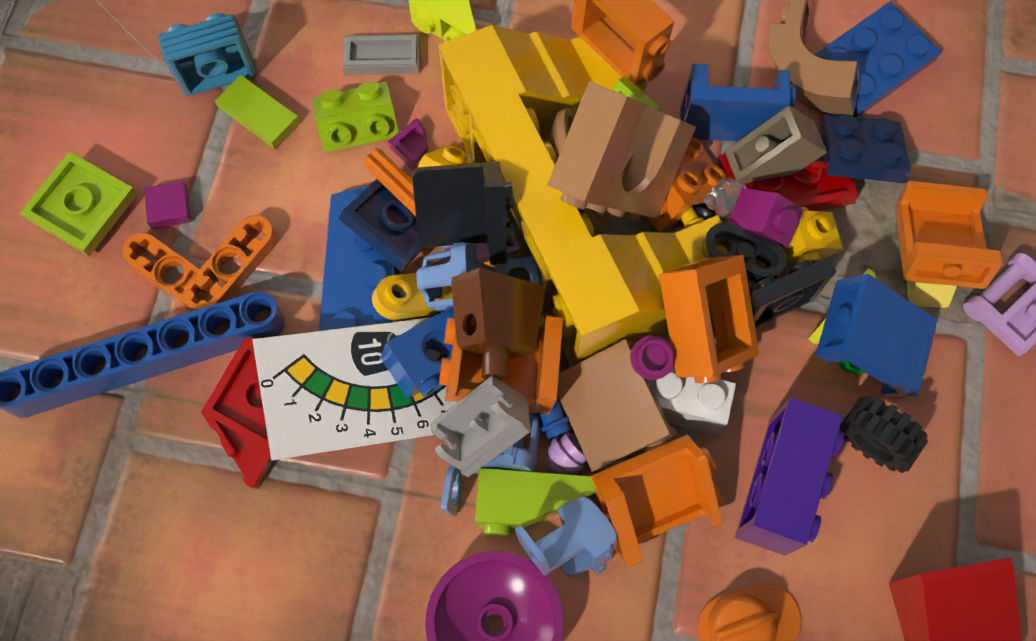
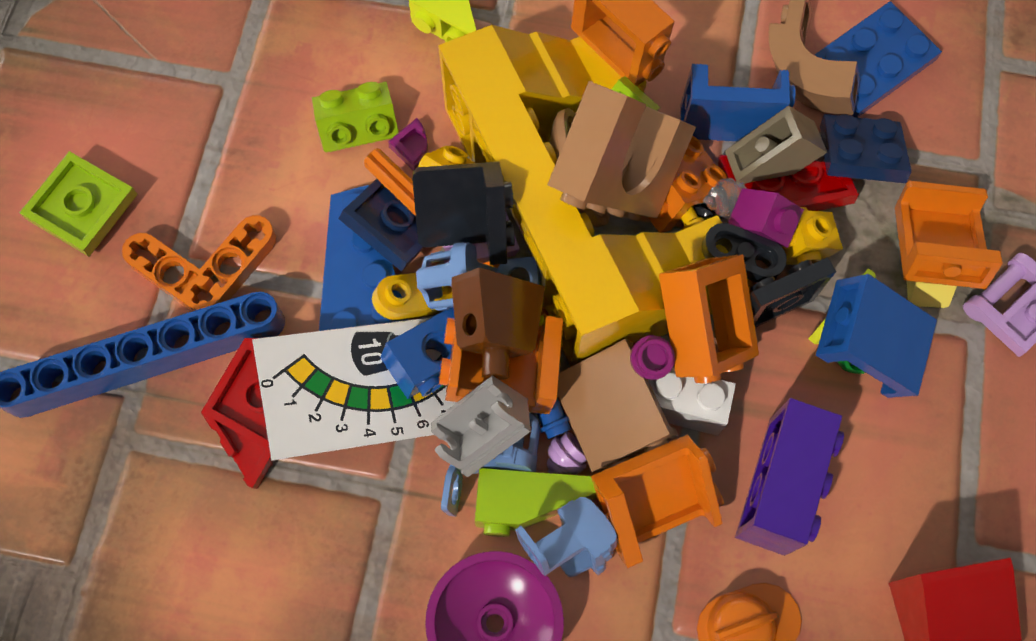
(167, 204): magenta tile -> none
(207, 53): dark azure brick -> none
(257, 111): lime tile -> none
(381, 54): light grey tile -> none
(884, 434): black tyre -> none

